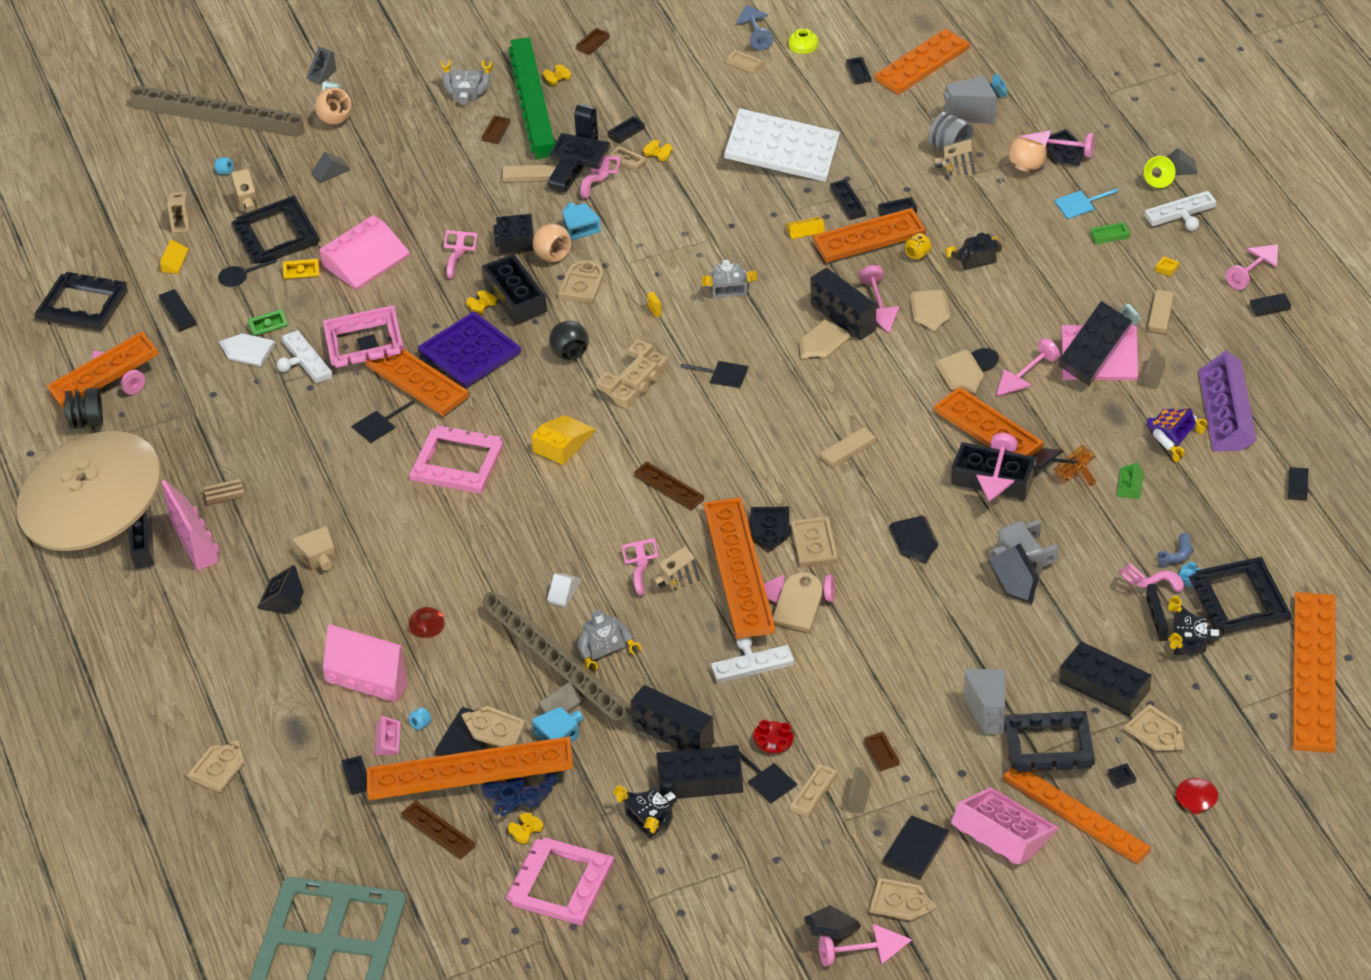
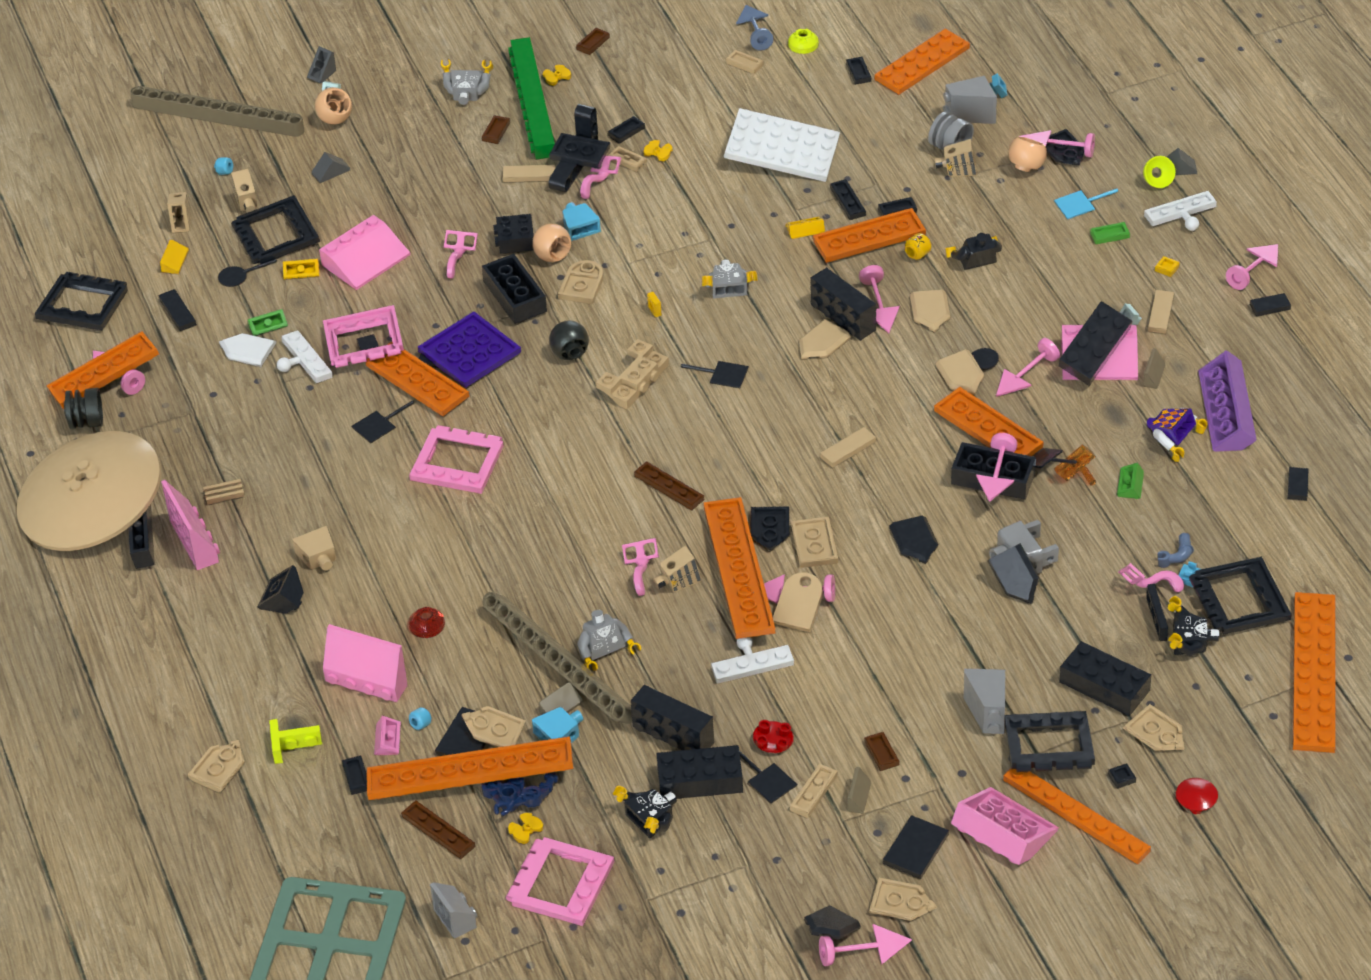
(292, 739): none -> neon yellow bracket
(453, 909): none -> light grey slope
(479, 305): yellow piece -> none
(561, 438): yellow slope -> none
(562, 589): white slope -> none

